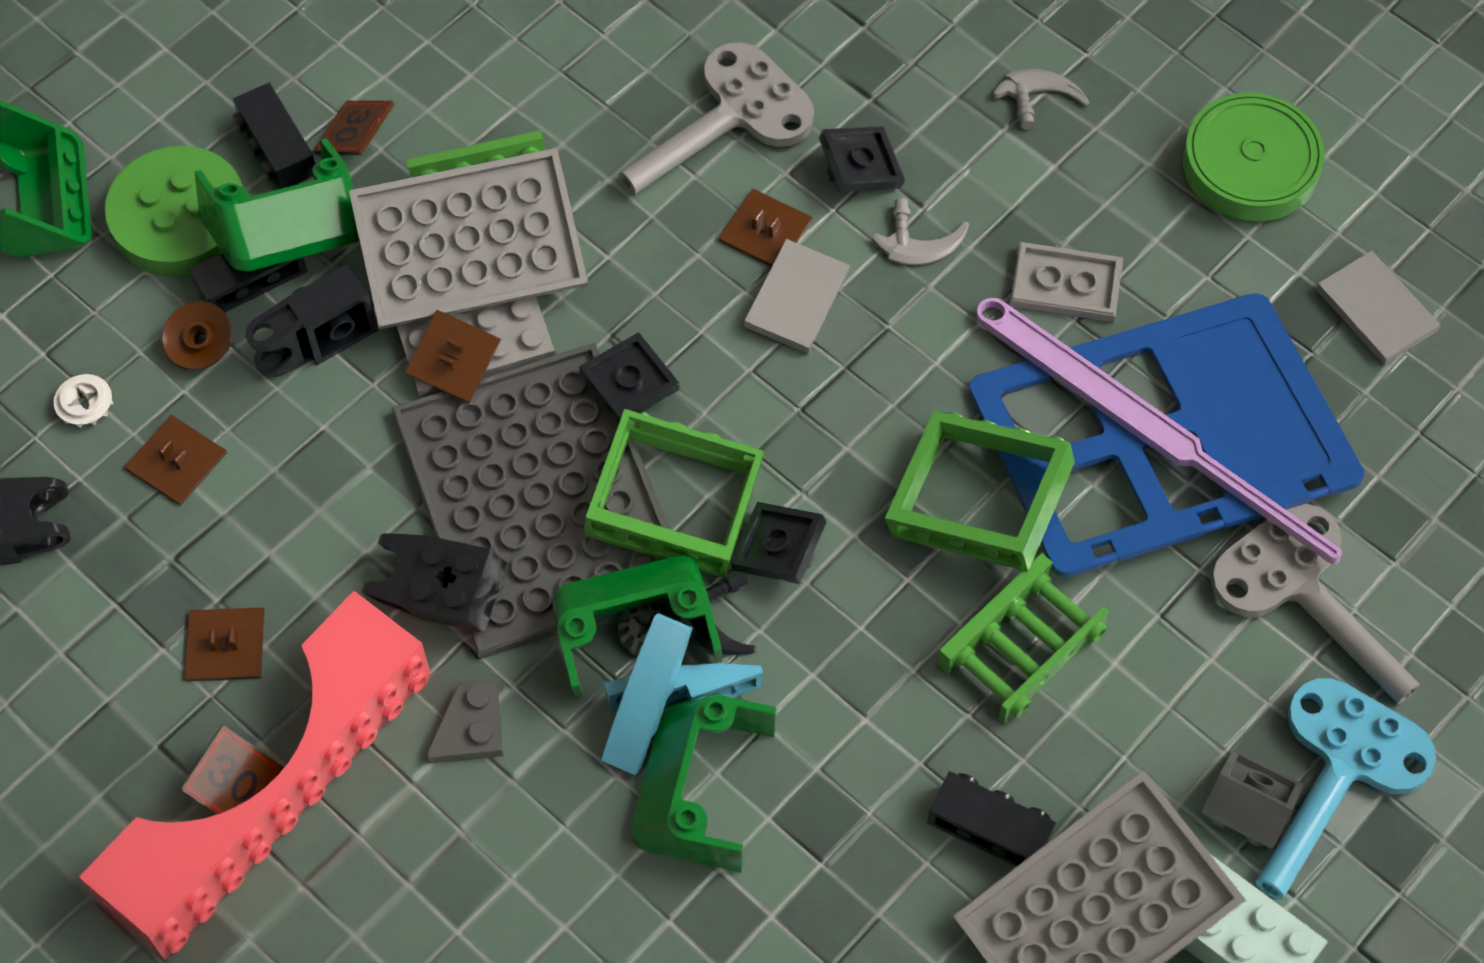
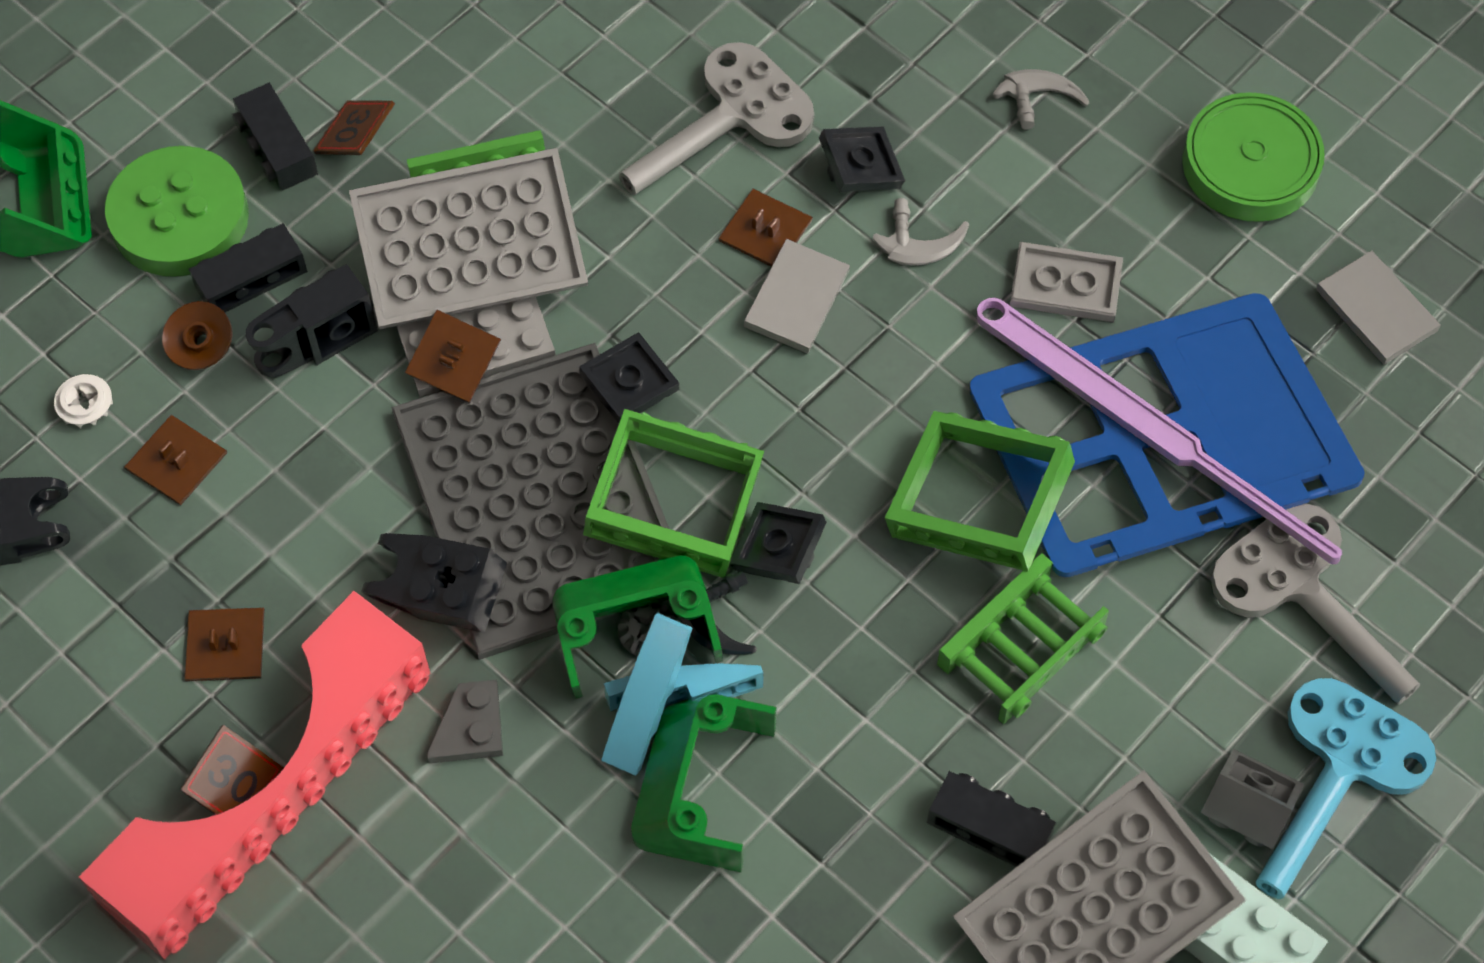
(281, 222): green windscreen -> none

